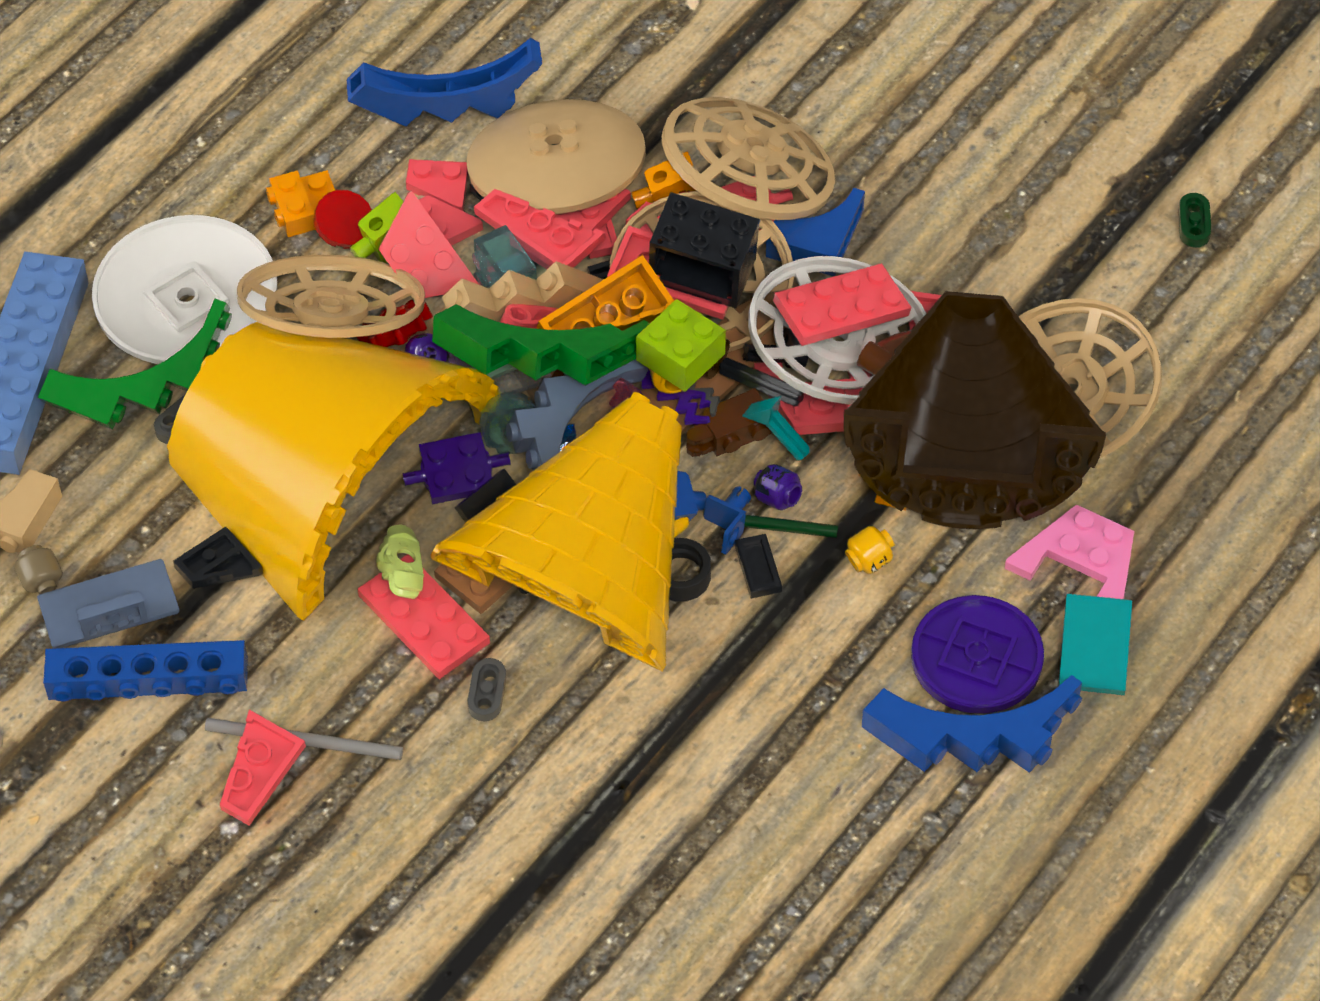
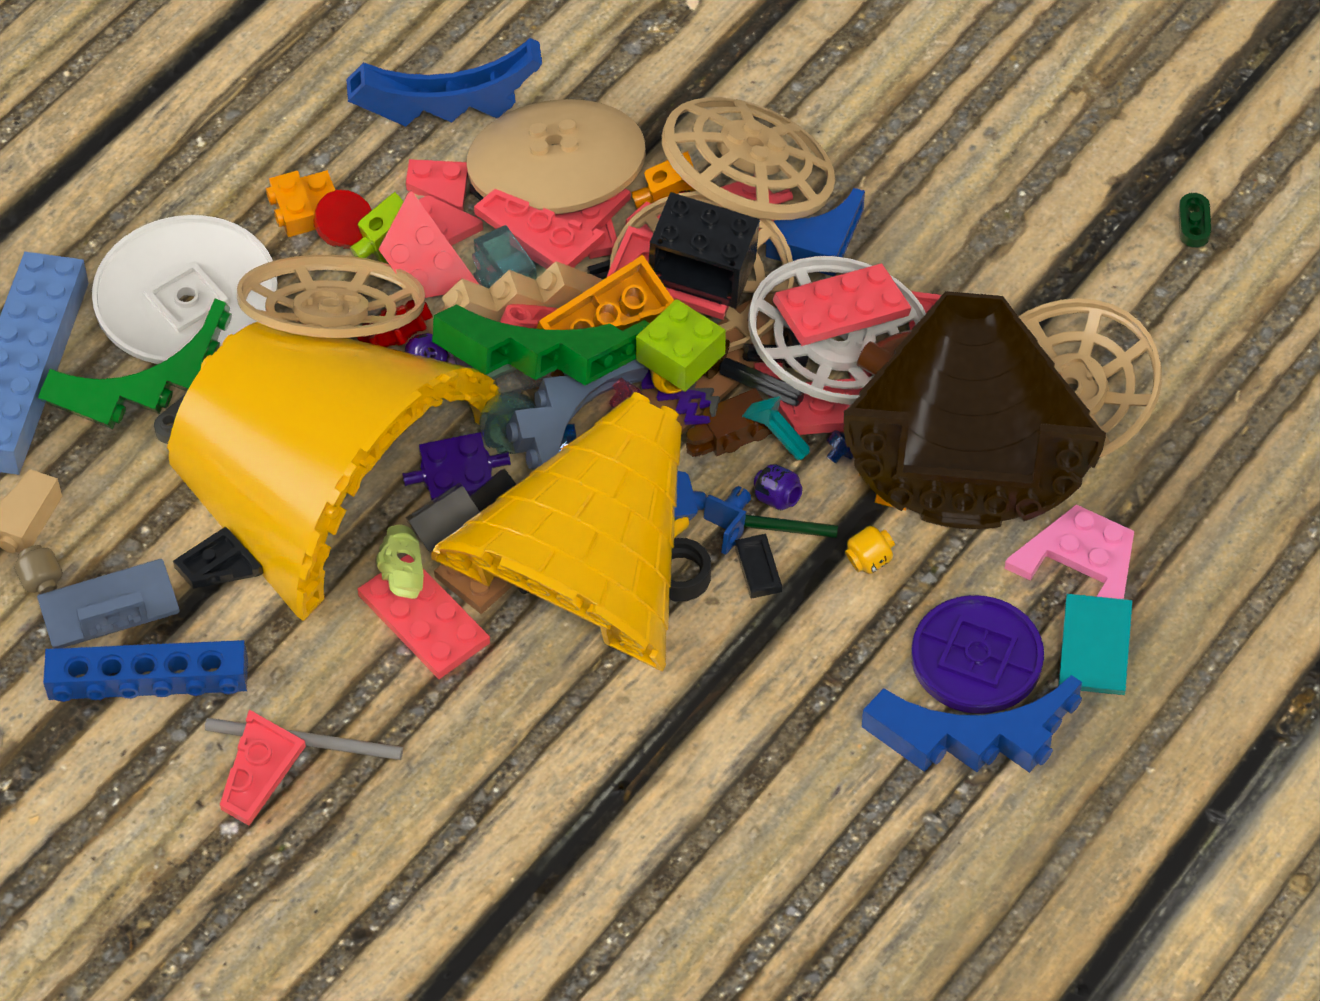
(442, 516): none -> dark grey panel
(486, 692): dark grey plate -> none
(839, 449): none -> clear blue tile

